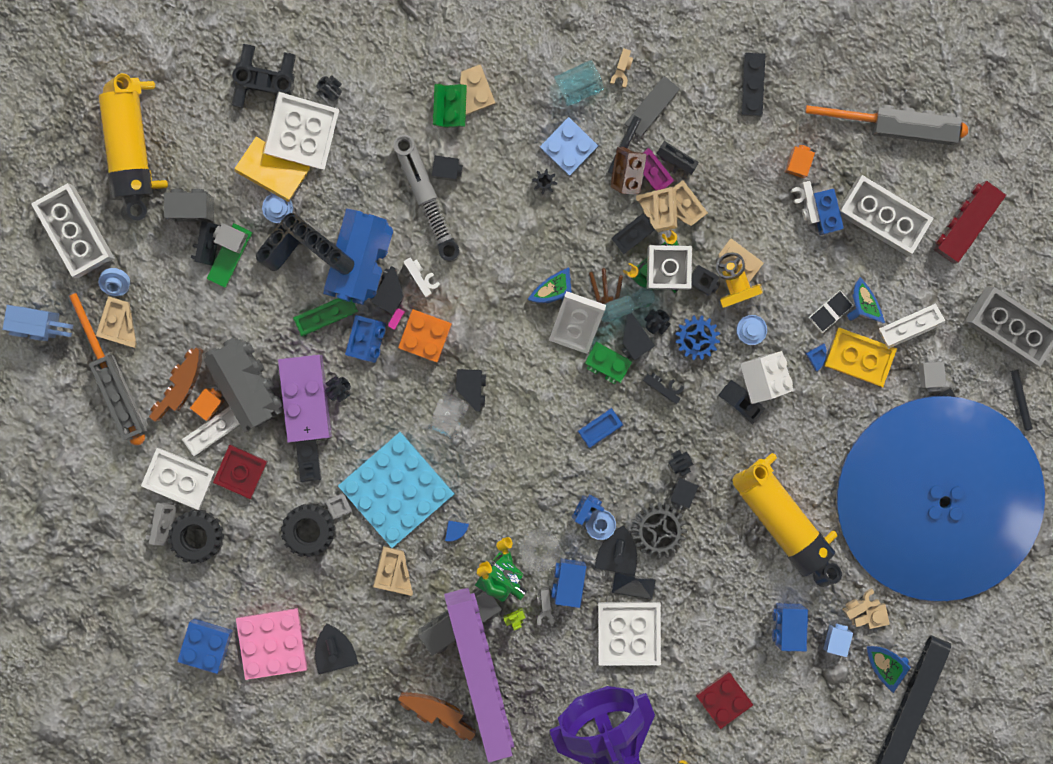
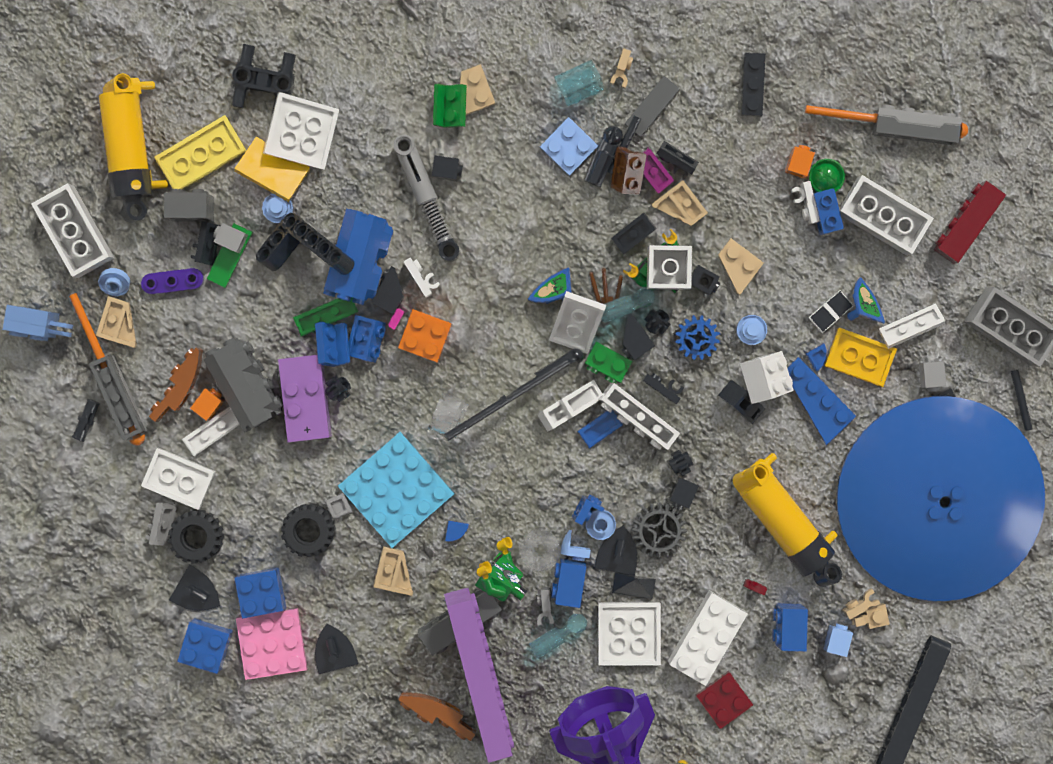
(85, 420): none -> black pin
(181, 281): none -> dark purple plate
(195, 591): none -> black shield
(200, 154): none -> light yellow tile
(240, 471): dark red plate -> none
(260, 592): none -> blue brick
(308, 460): black plate -> none
(329, 88): black gear -> none
(332, 344): none -> blue bracket
(470, 385): black slope -> none
(515, 619): lime plate -> none
(541, 375): none -> black bar
(549, 179): black gear -> none
(555, 637): none -> clear light blue piece
(570, 405): none -> white slope
(576, 552): none -> light blue plate
(604, 155): none -> black piece
(639, 416): none -> white brick
(660, 208): tan wing -> none
(707, 637): none -> white brick
(736, 280): yellow piece -> none
(755, 586): none -> dark red tile
(822, 405): none -> blue wing
(826, 175): none -> green hat
(888, 666): shield -> none

